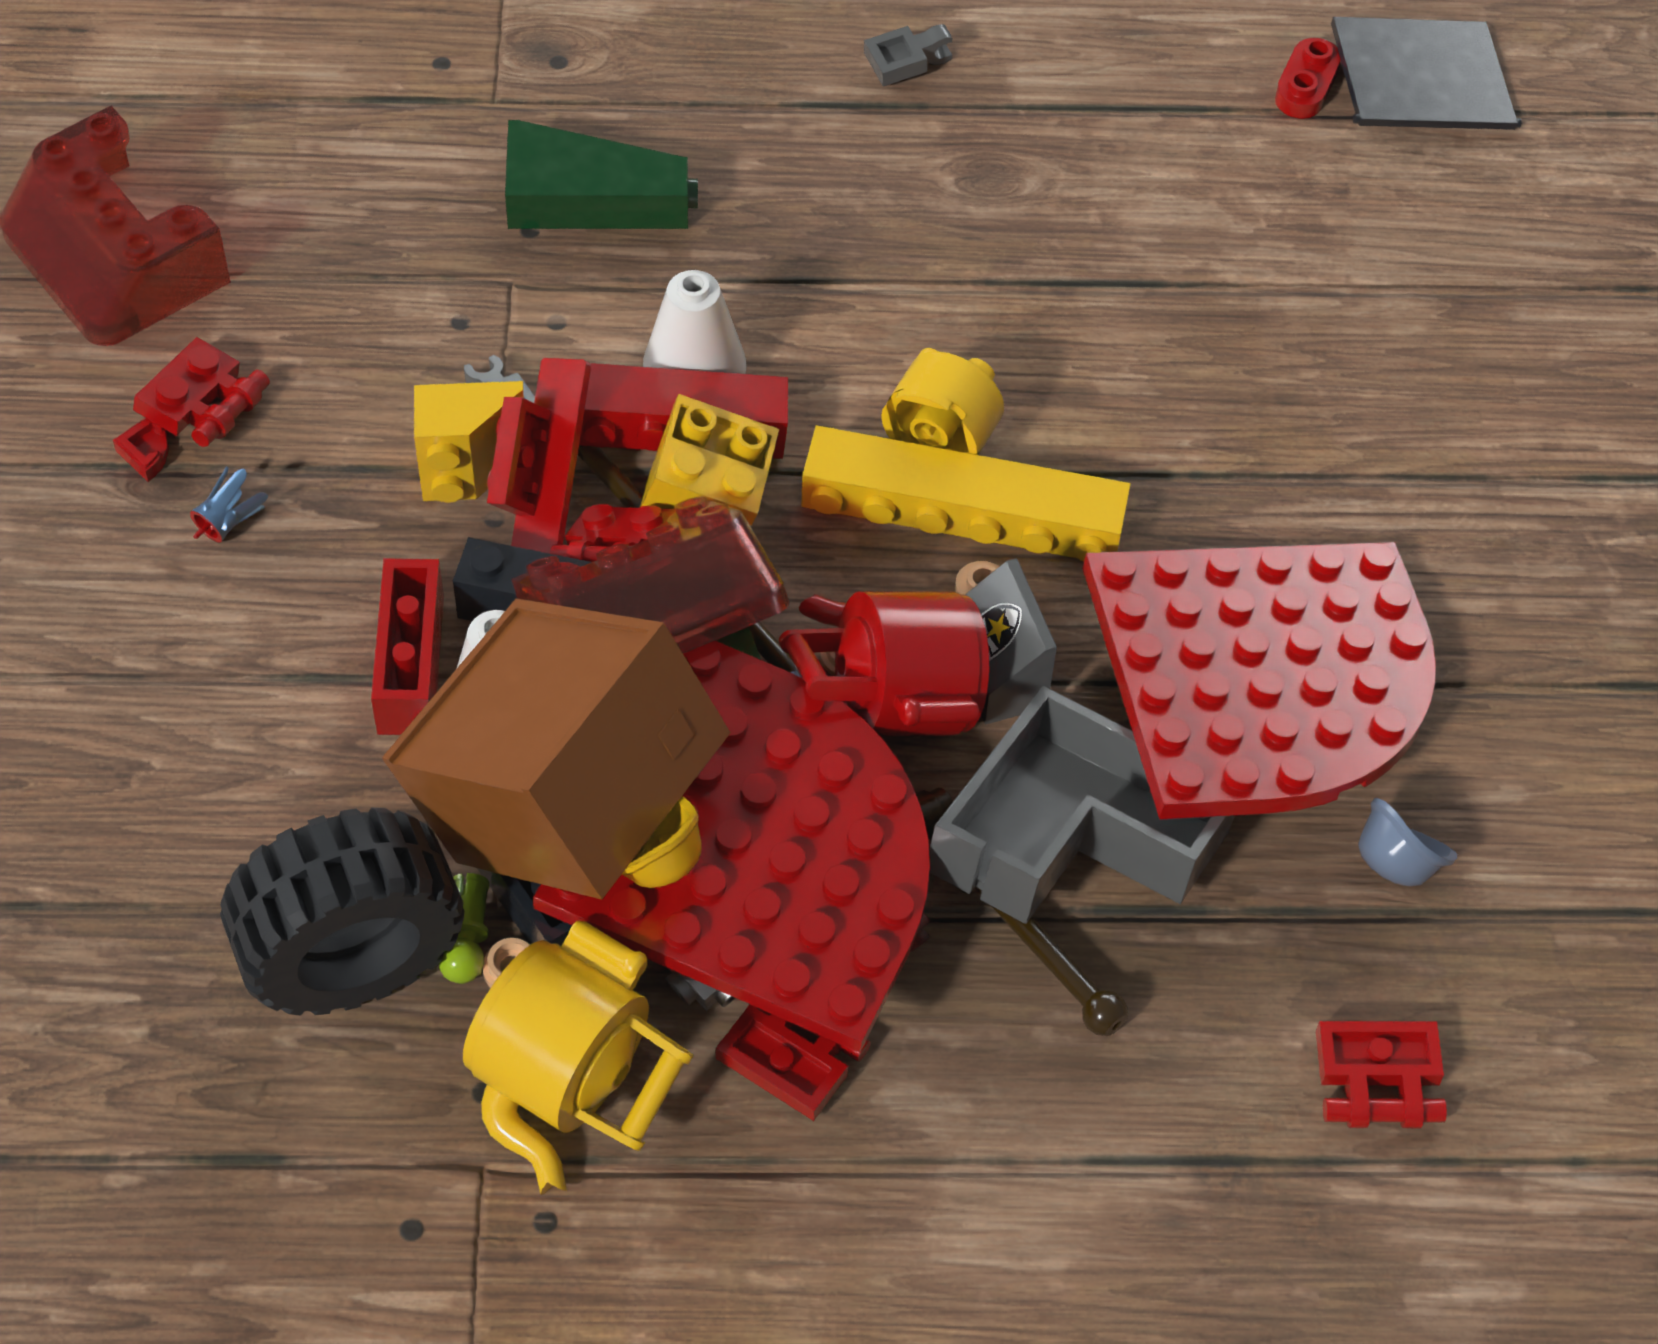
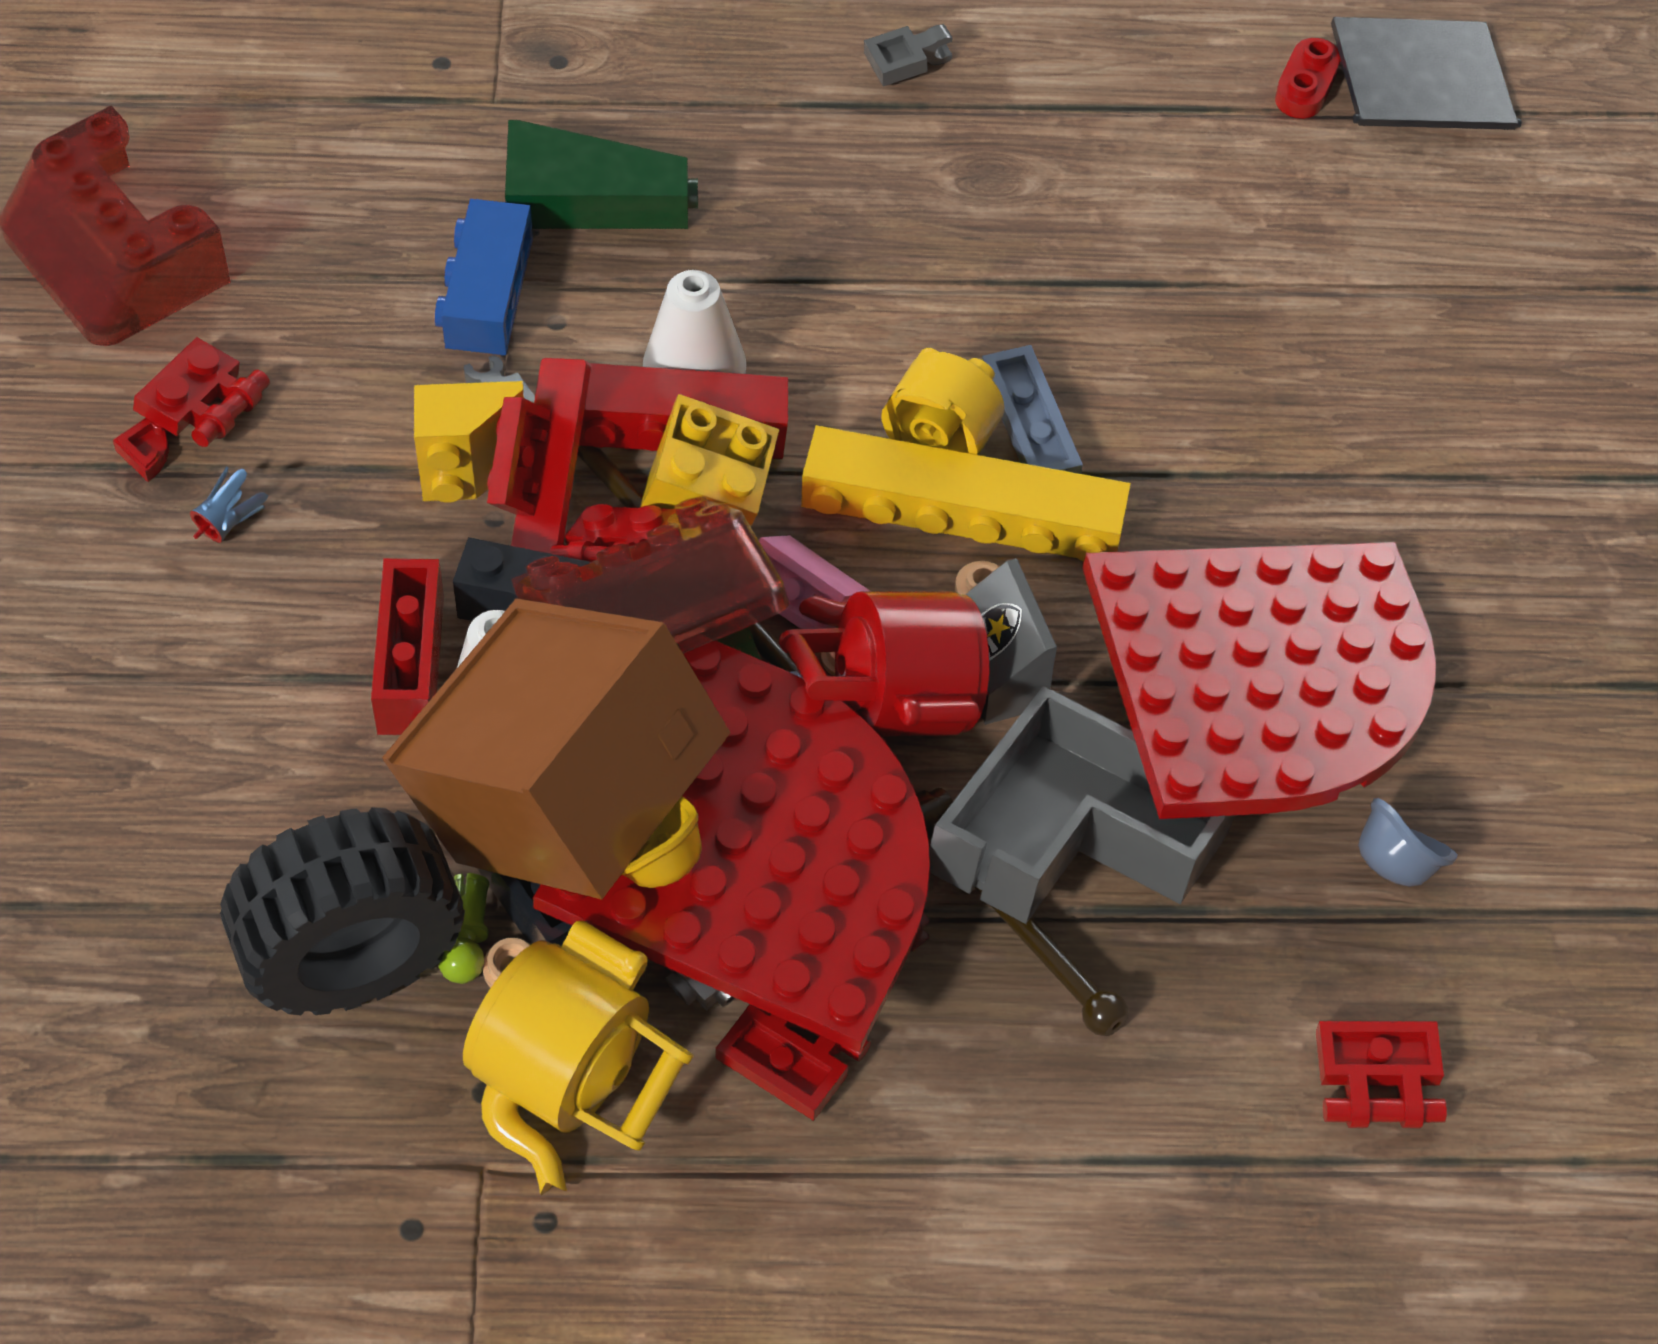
(485, 276): none -> blue brick
(806, 575): none -> bright pink panel
(1032, 412): none -> sand blue plate

